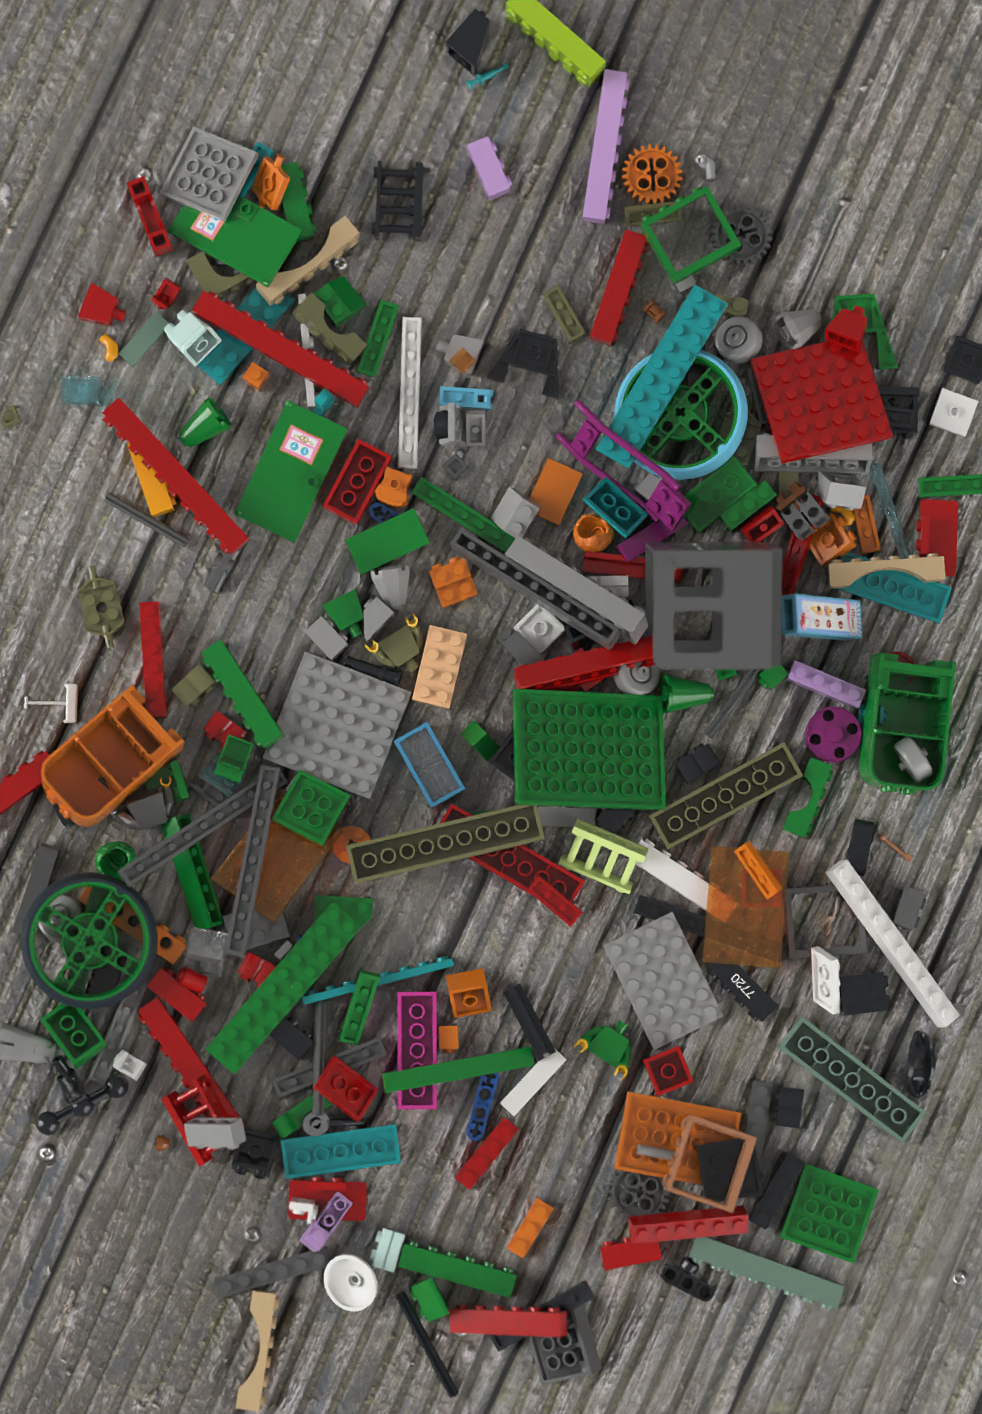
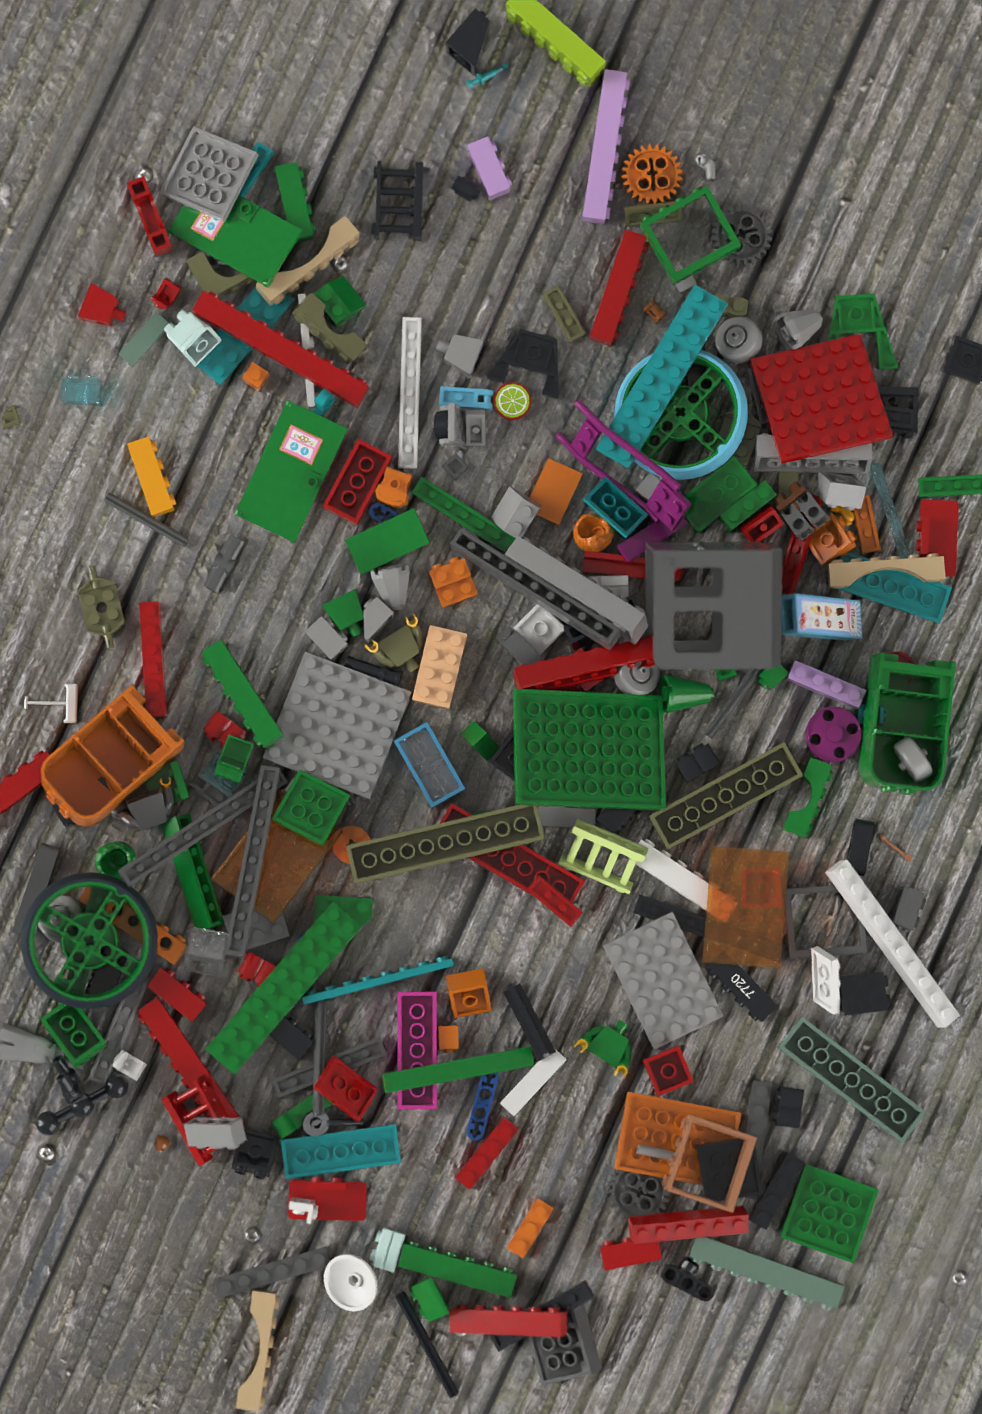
(112, 347): light orange arm -> none
(175, 476): red brick -> none
(192, 979): red brick -> none
(193, 686): olive brick -> none
(204, 424): green cone -> none
(270, 182): orange plate -> none
(284, 950): light grey plate -> none
(325, 1222): lavender slope -> none
(359, 1007): green plate -> none
(378, 339): green plate -> none
(462, 361): clear orange tile -> none
(466, 188): none -> black brick
(512, 401): none -> lime tile
(758, 869): orange plate -> none
(848, 328): red torso -> none
(921, 1048): black piece -> none
(953, 412): white plate -> none

